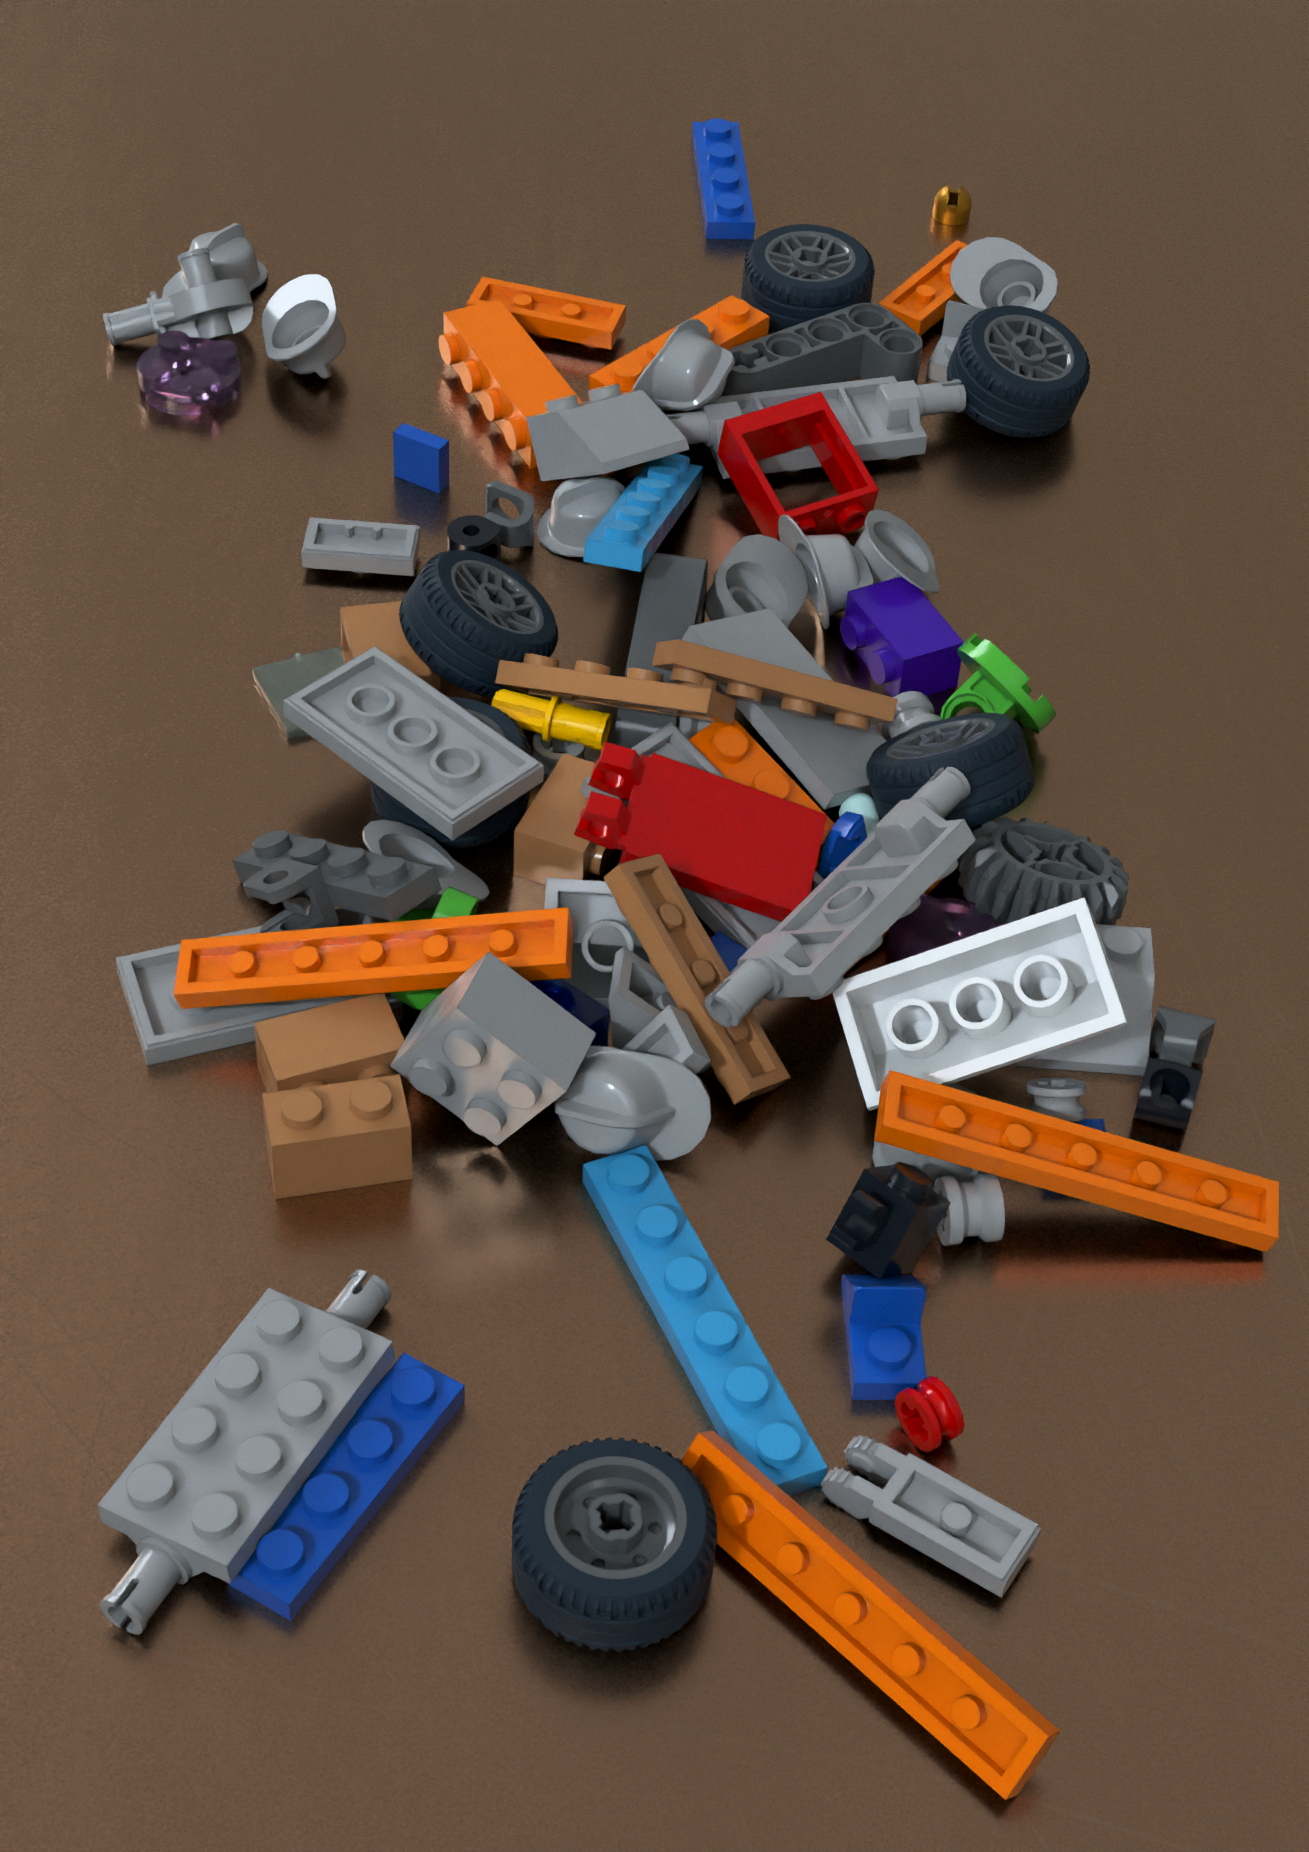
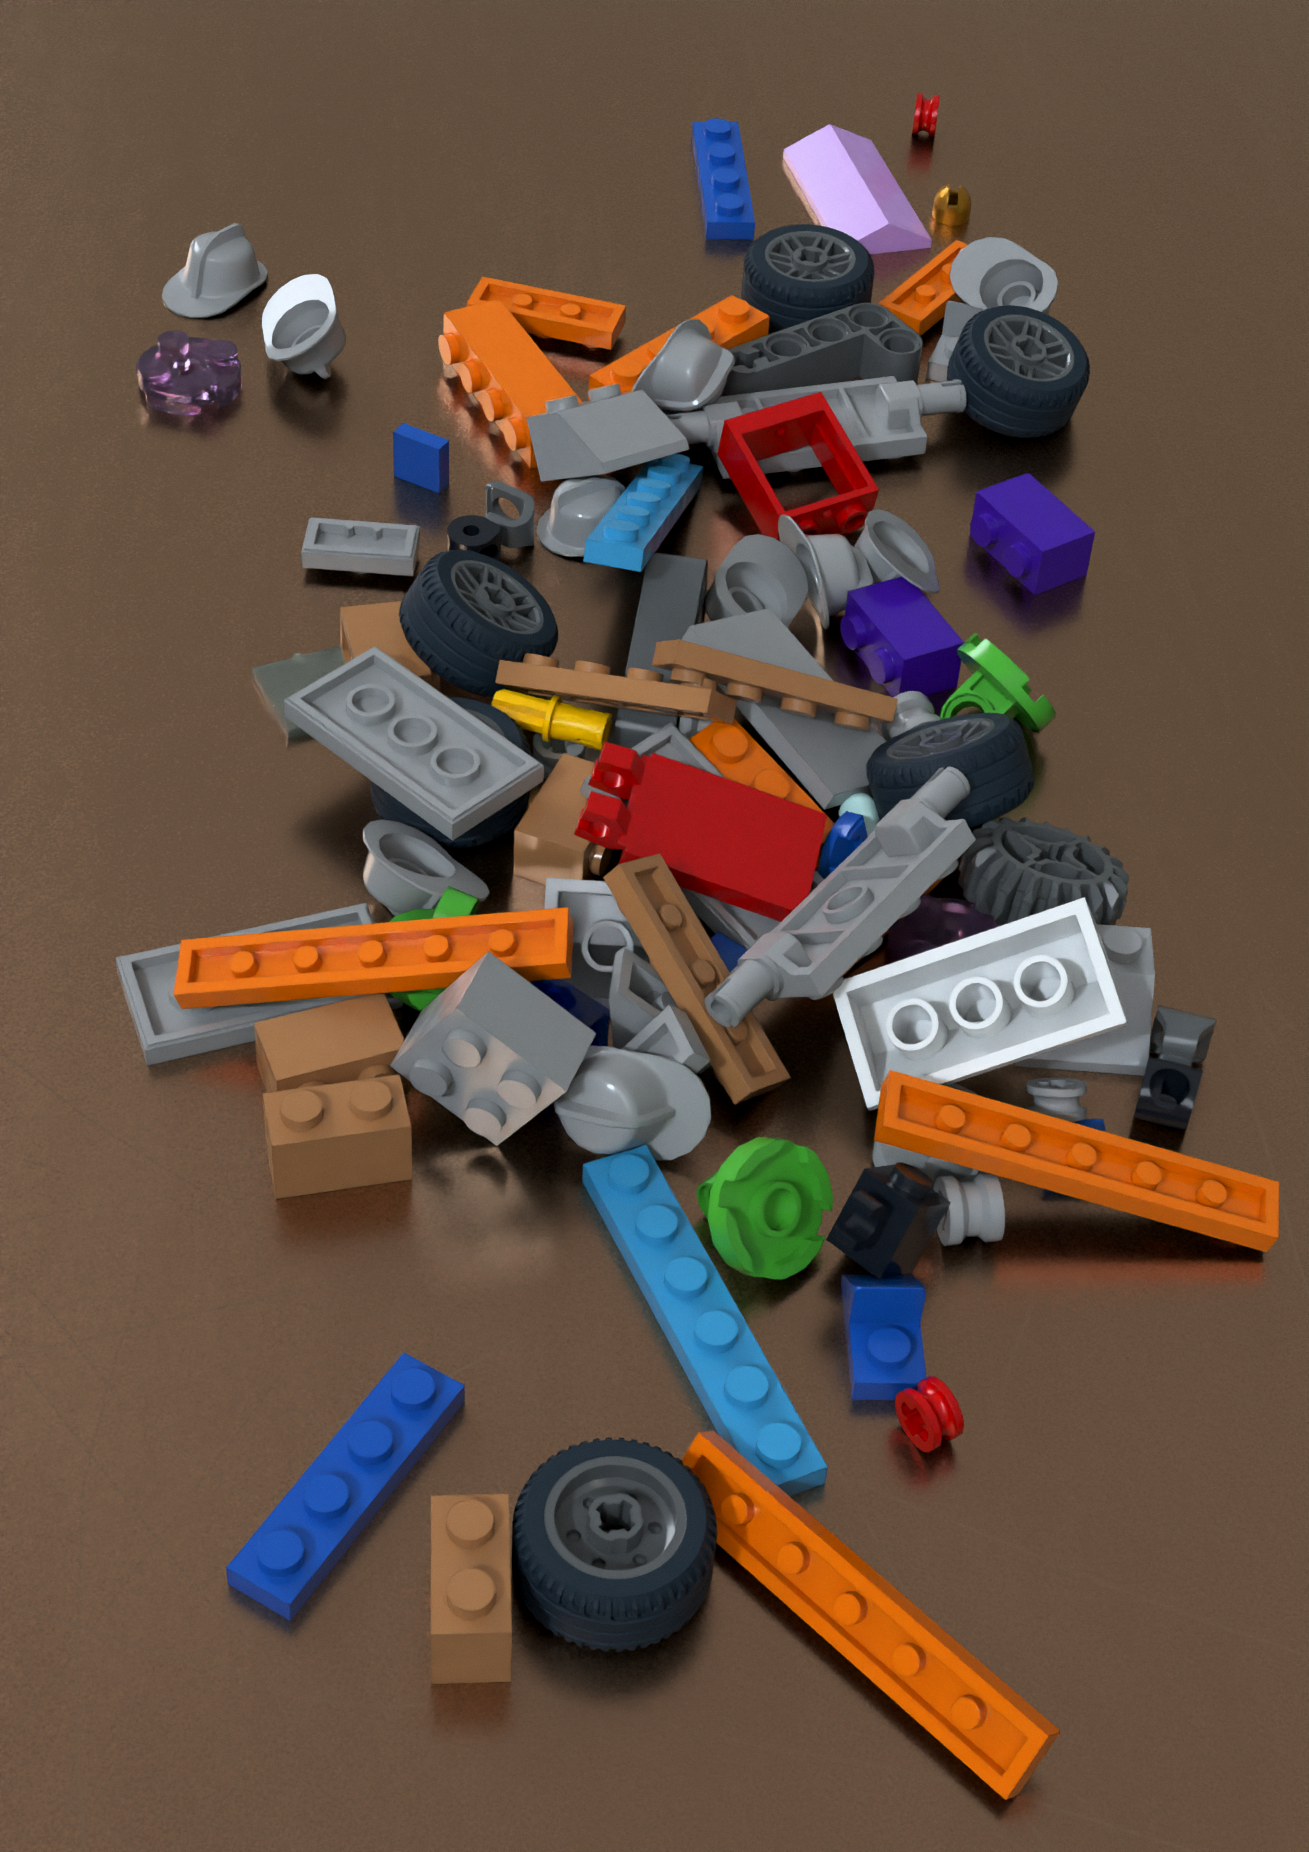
(202, 310): light grey pin -> none
(243, 1442): light grey plate -> none
(318, 875): dark grey plate -> none
(470, 1589): none -> medium nougat piece
(767, 1207): none -> bright green tile
(855, 191): none -> lavender slope
(926, 114): none -> red bush
(933, 1513): light grey hinge -> none
(1031, 533): none -> dark purple piece

